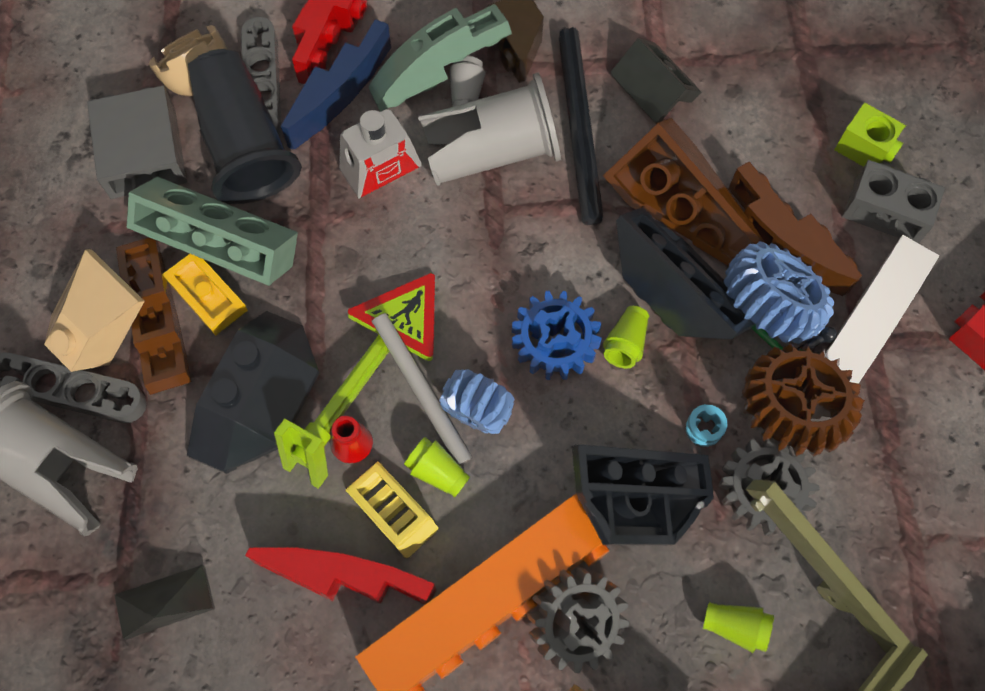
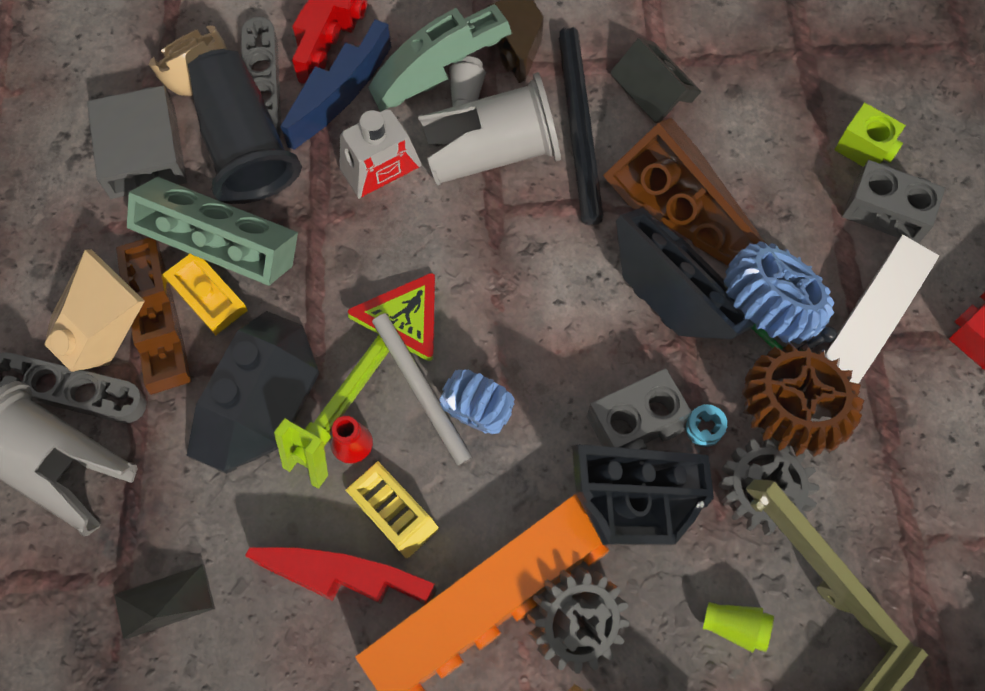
(436, 467): lime cone -> none
(547, 319): blue gear -> none
(627, 338): lime cone -> none
(632, 406): none -> dark grey brick
(802, 238): reddish brown slope -> none

